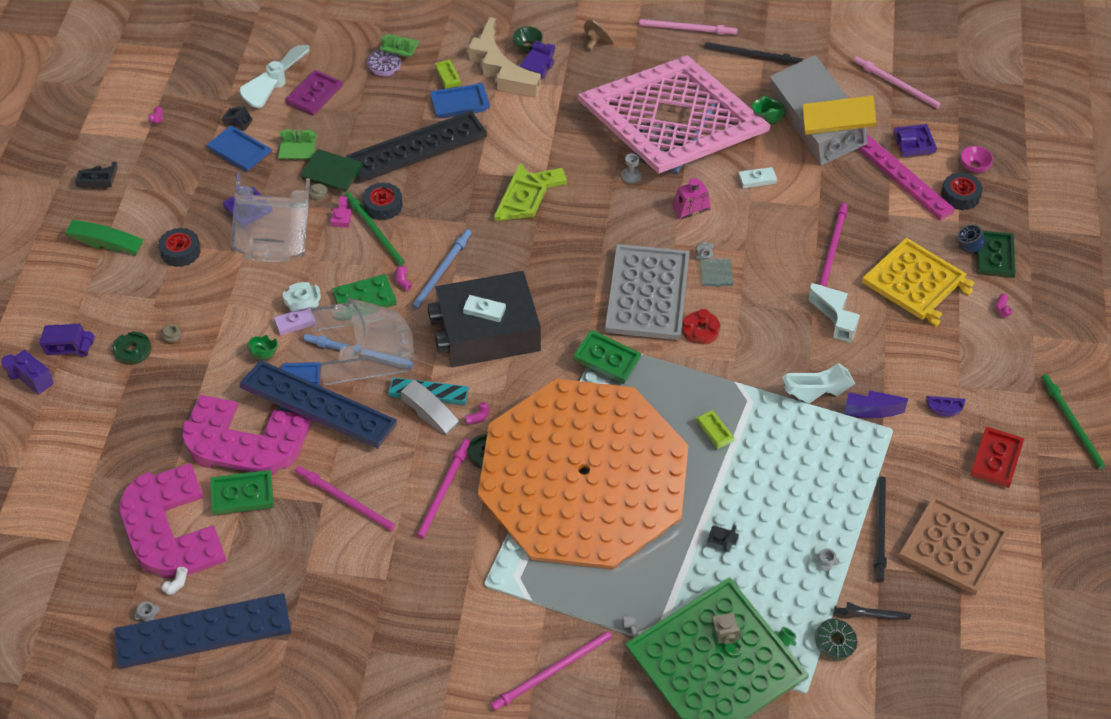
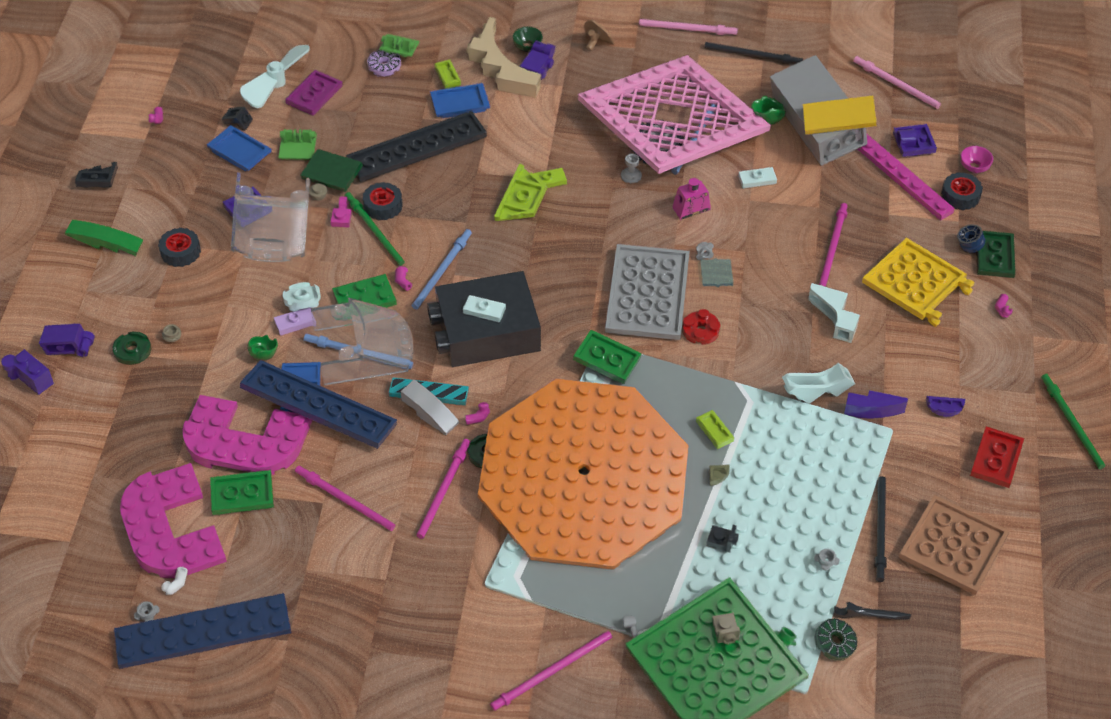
(718, 473): none -> olive tile

